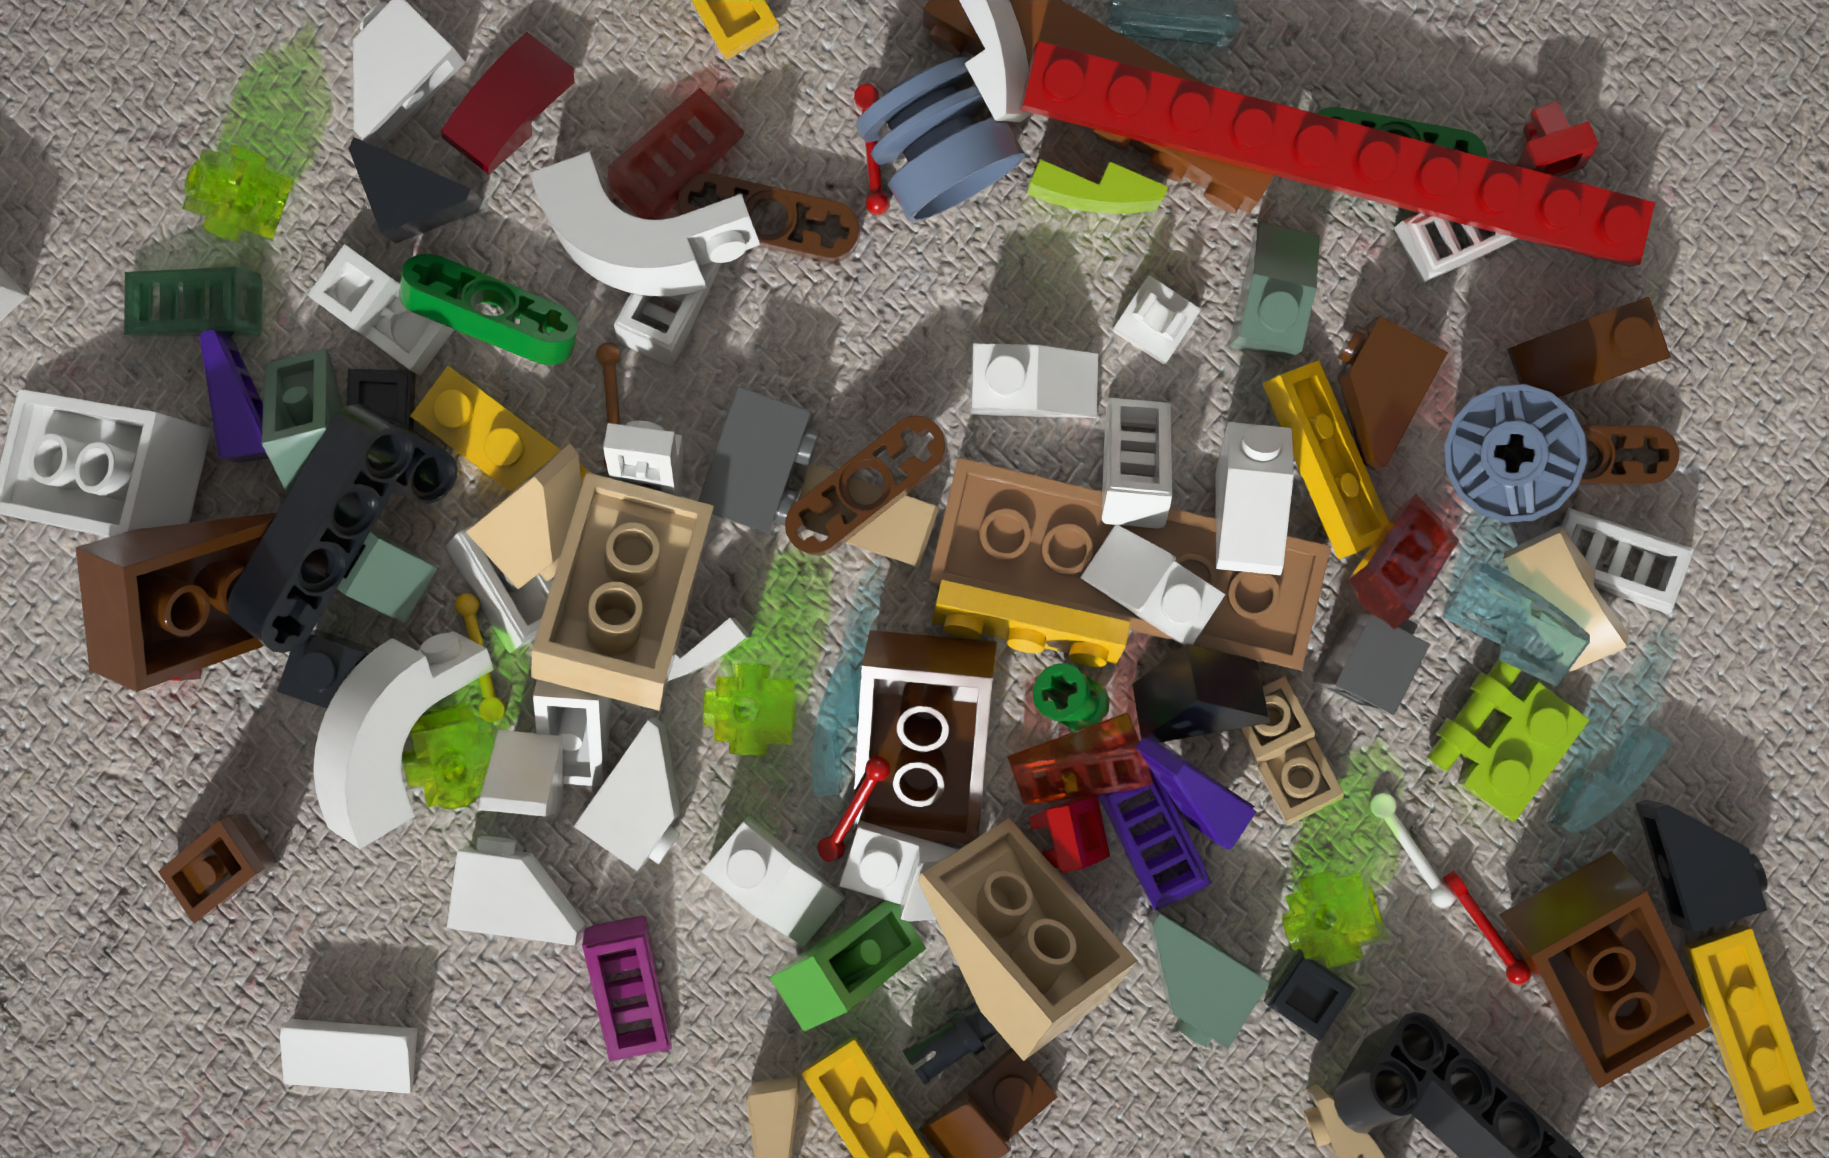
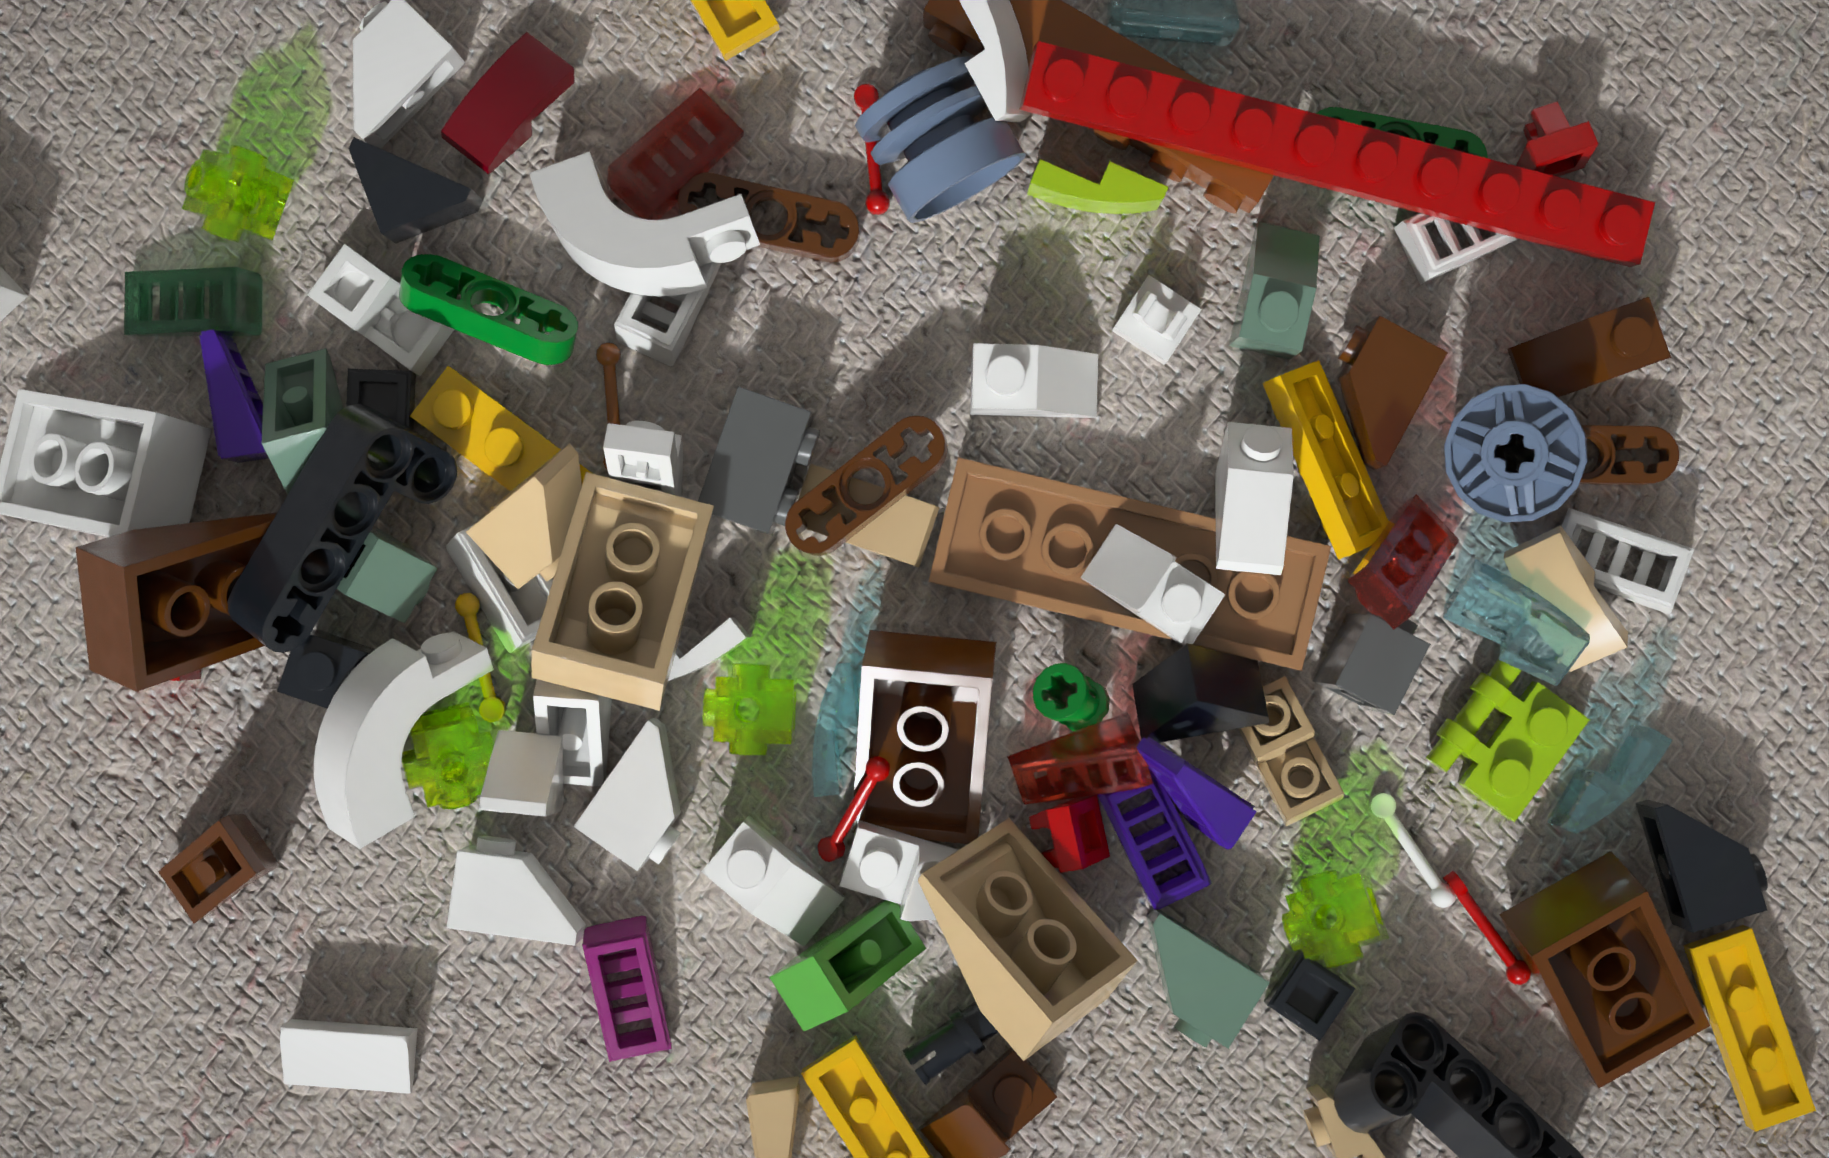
(1030, 624): yellow plate -> none
(1133, 498): white slope -> none

